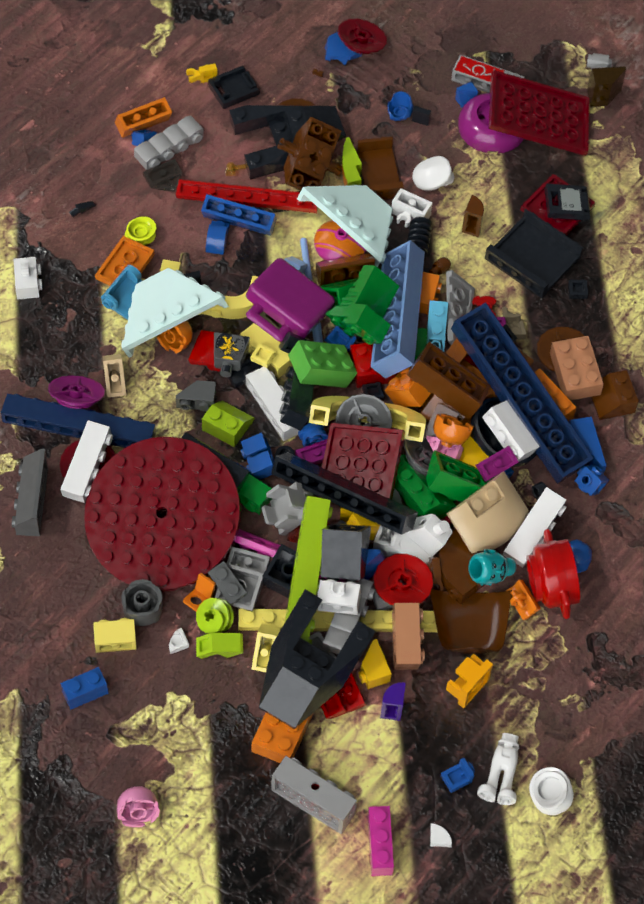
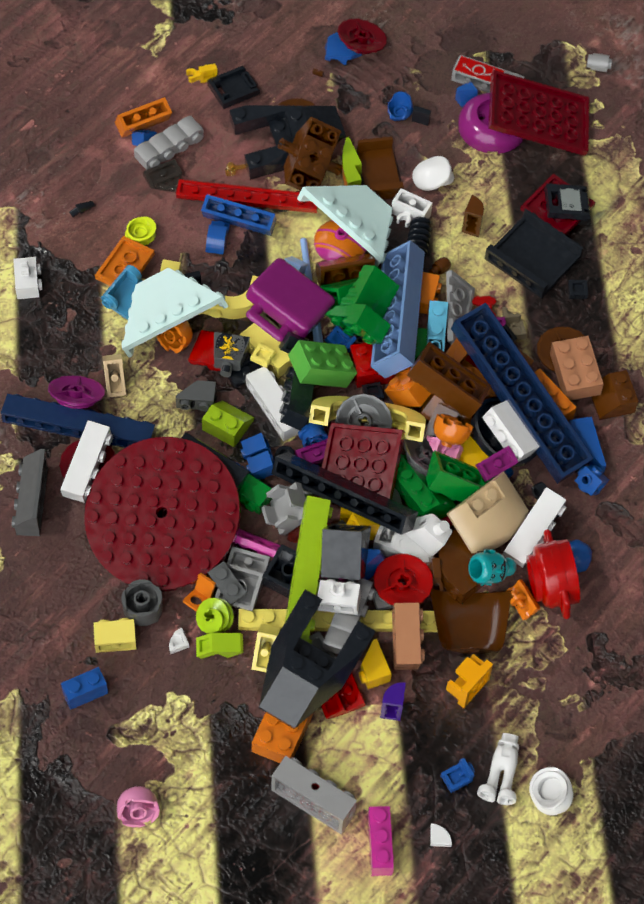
(605, 85): dark brown slope -> none

